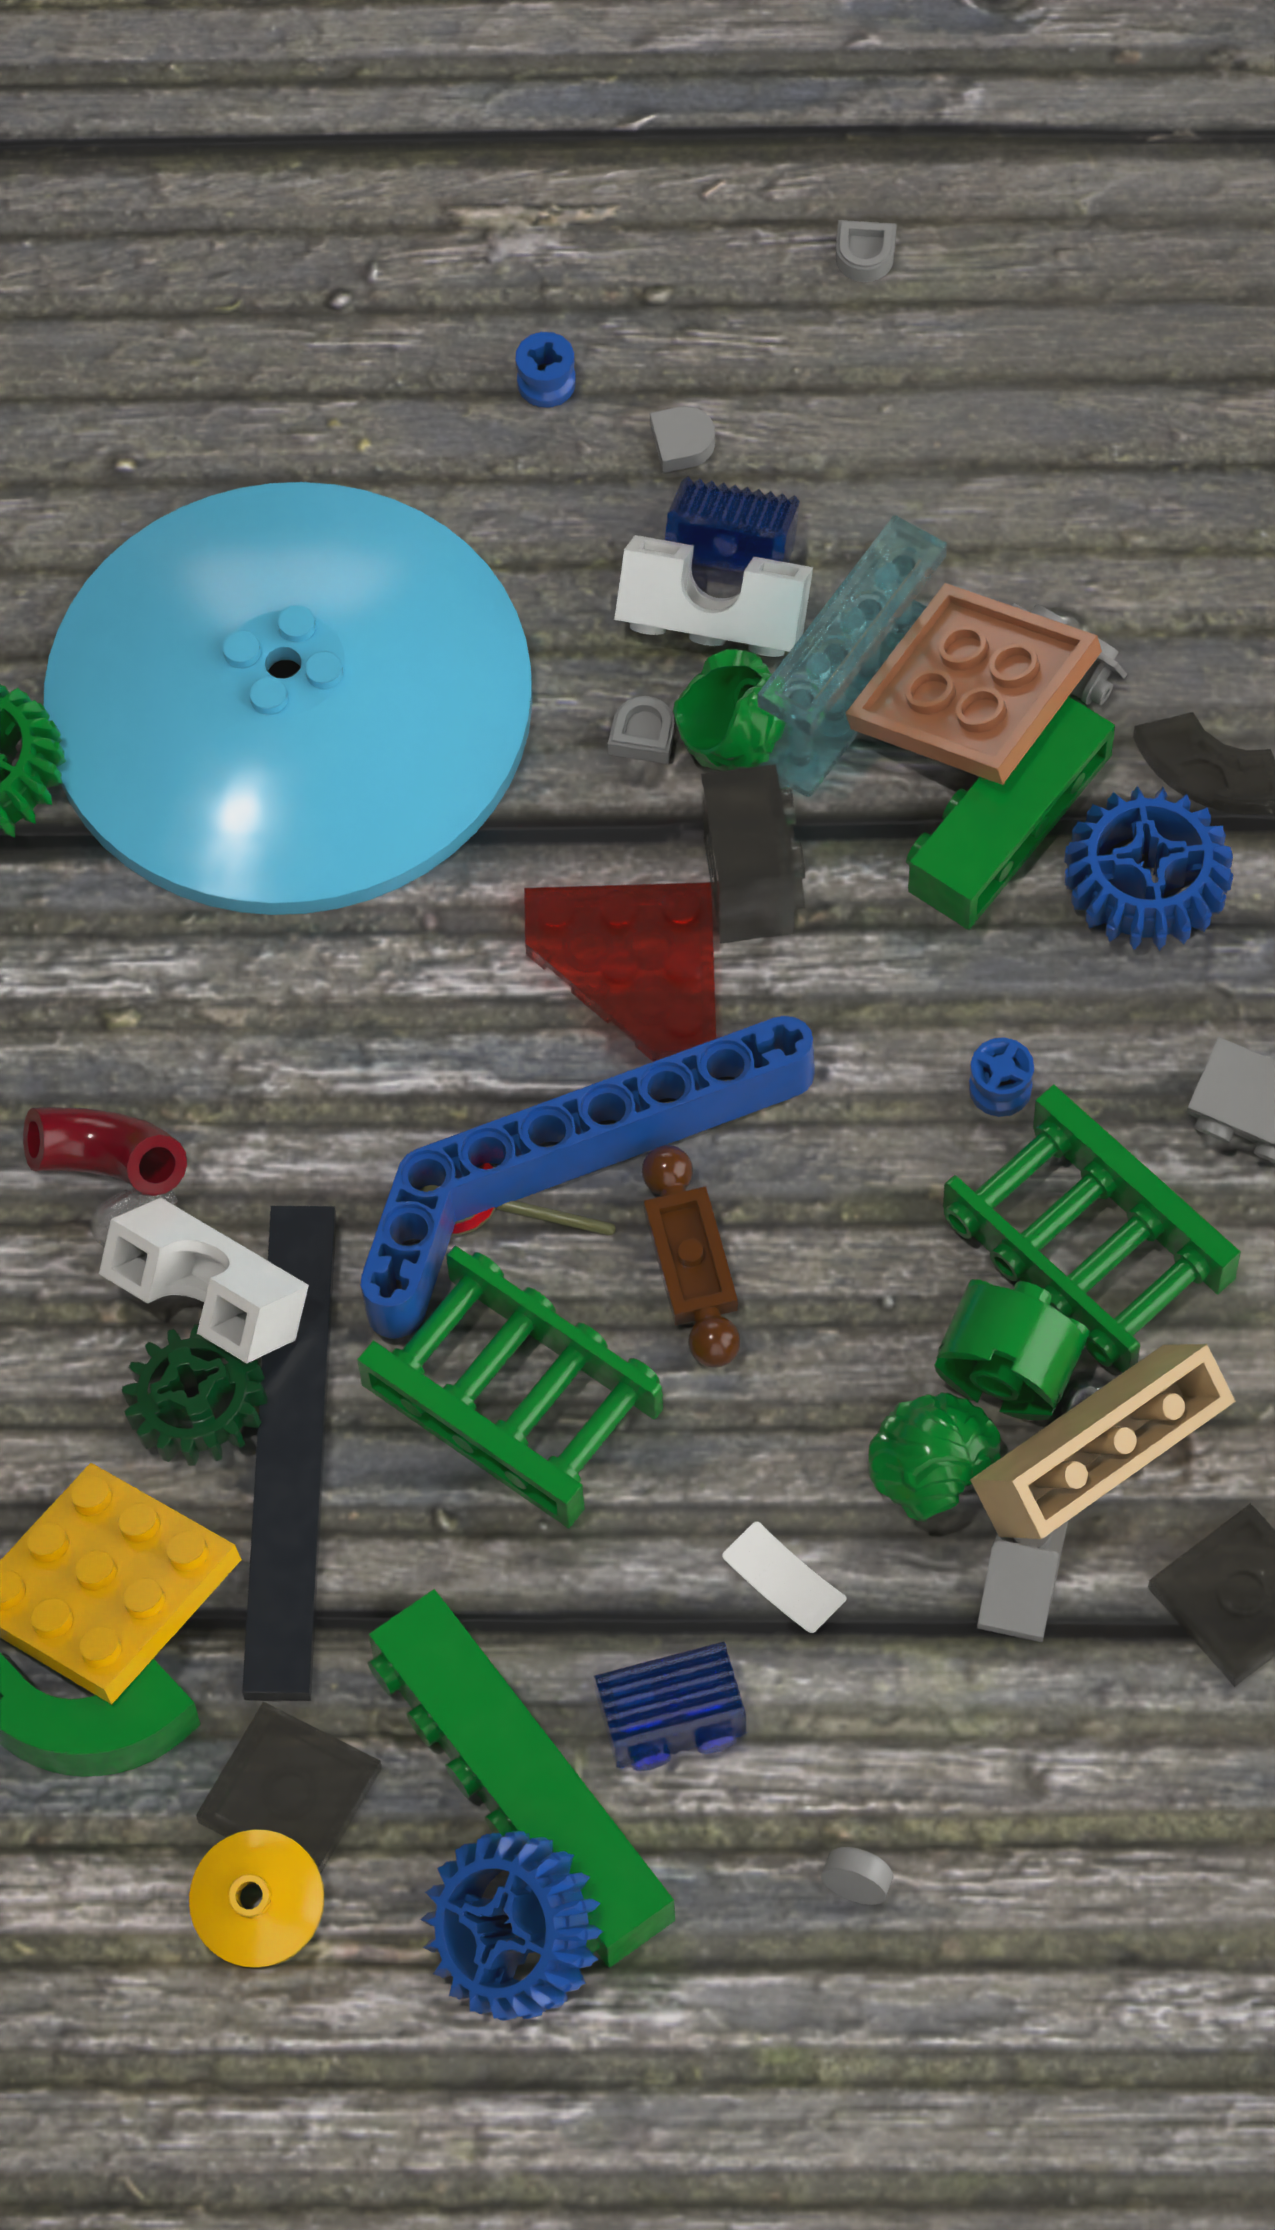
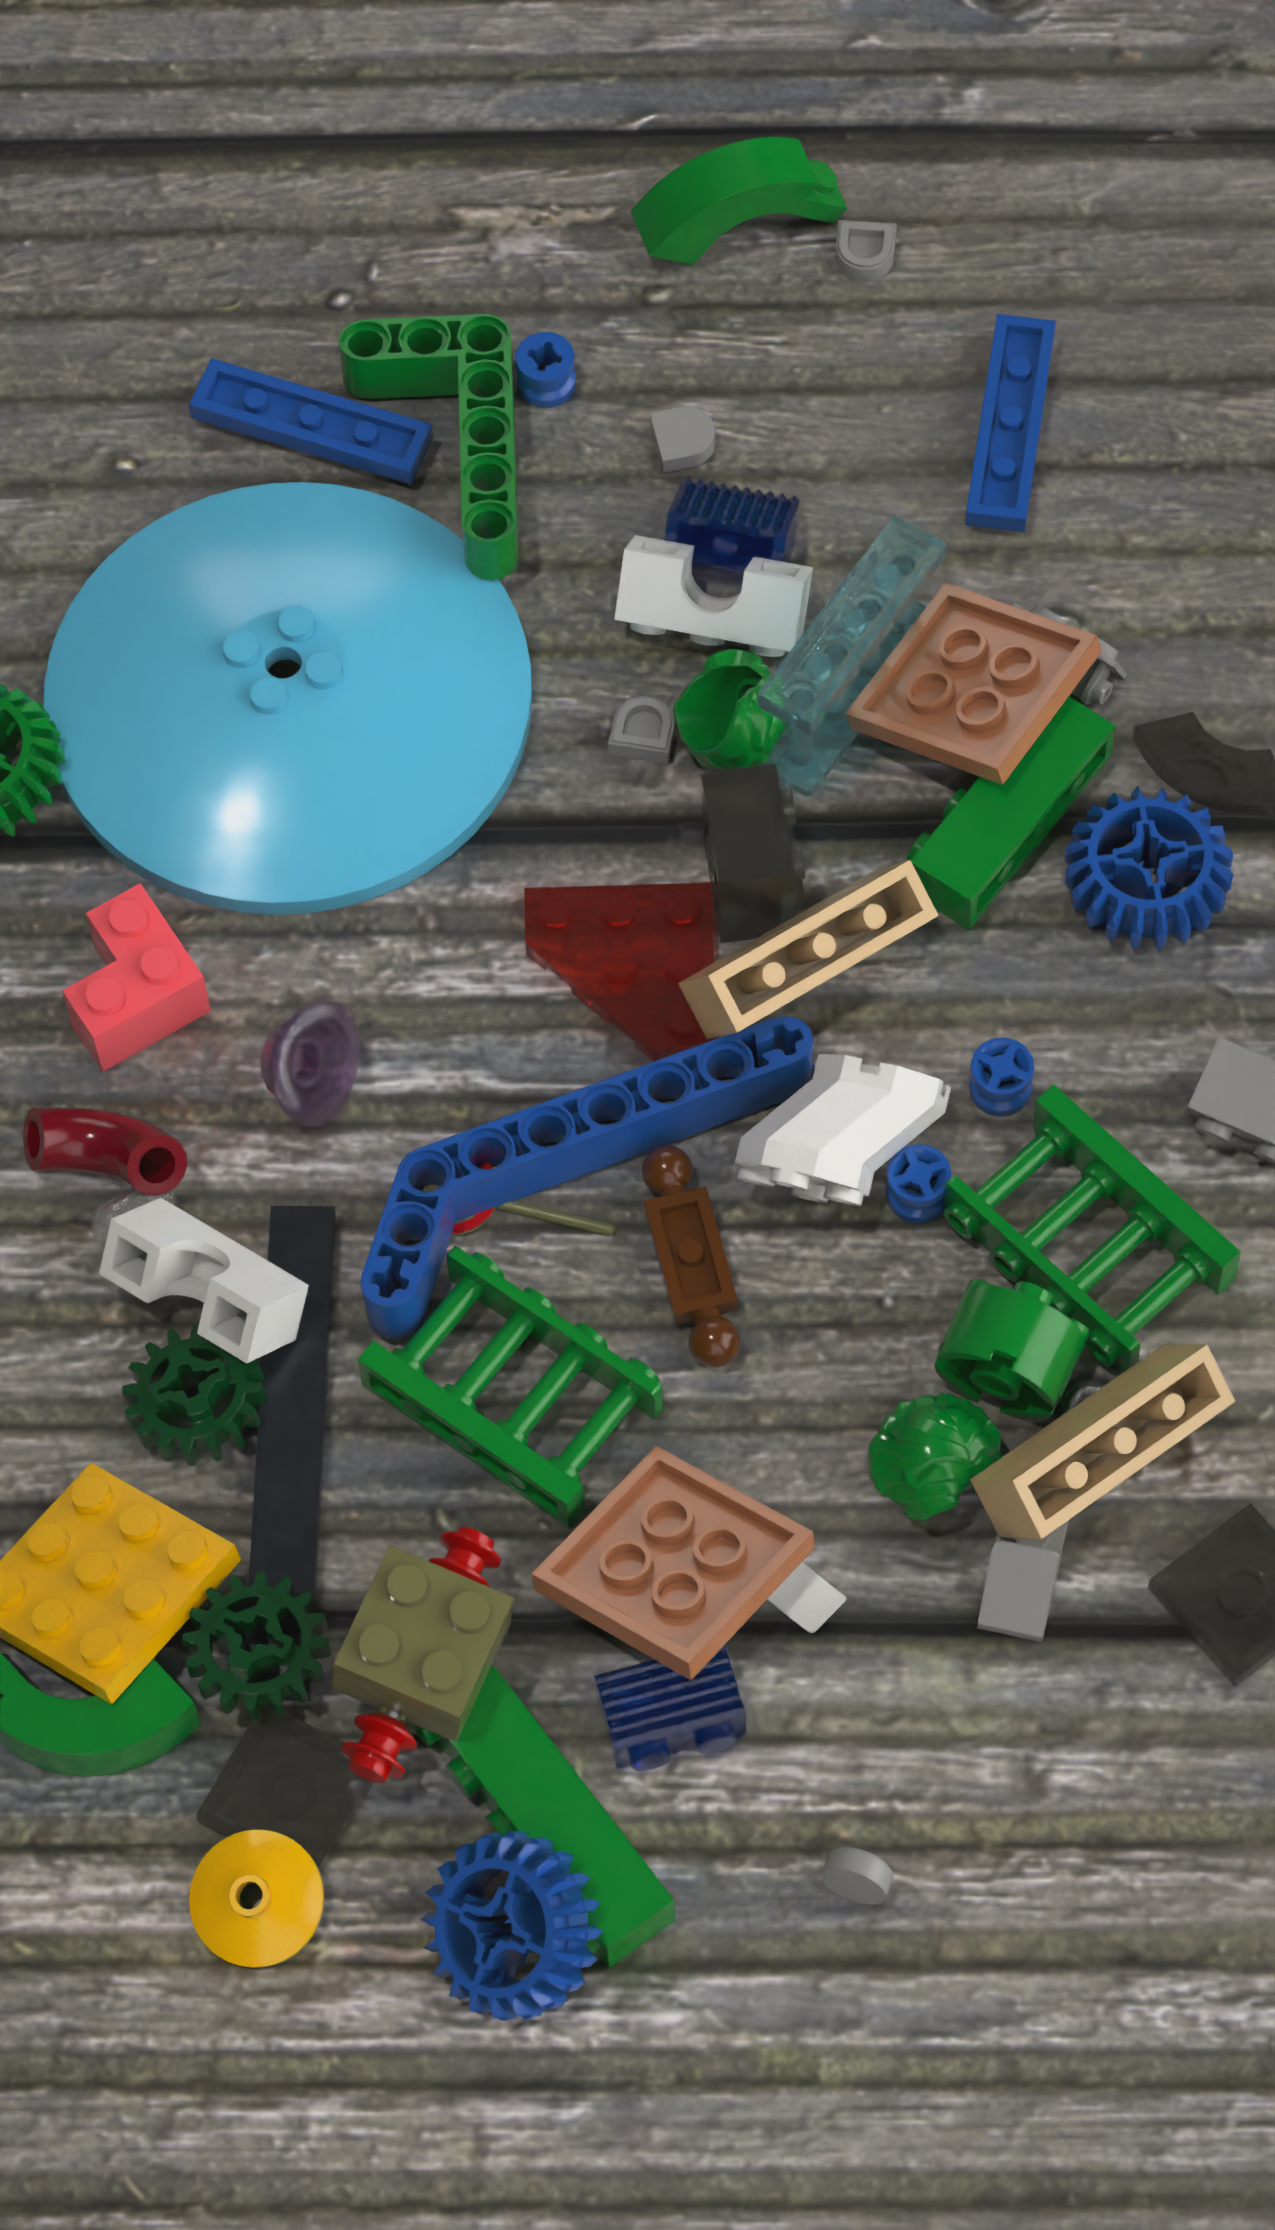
(142, 990): none -> coral brick
(244, 1619): none -> dark green gear
(311, 421): none -> blue plate
(312, 1062): none -> clear purple hat
(421, 1648): none -> olive brick
(462, 358): none -> green beam
(673, 1562): none -> nougat plate
(730, 186): none -> green arch
(808, 949): none -> tan brick
(840, 1129): none -> white brick
(918, 1167): none -> blue wheel
(1010, 423): none -> blue plate

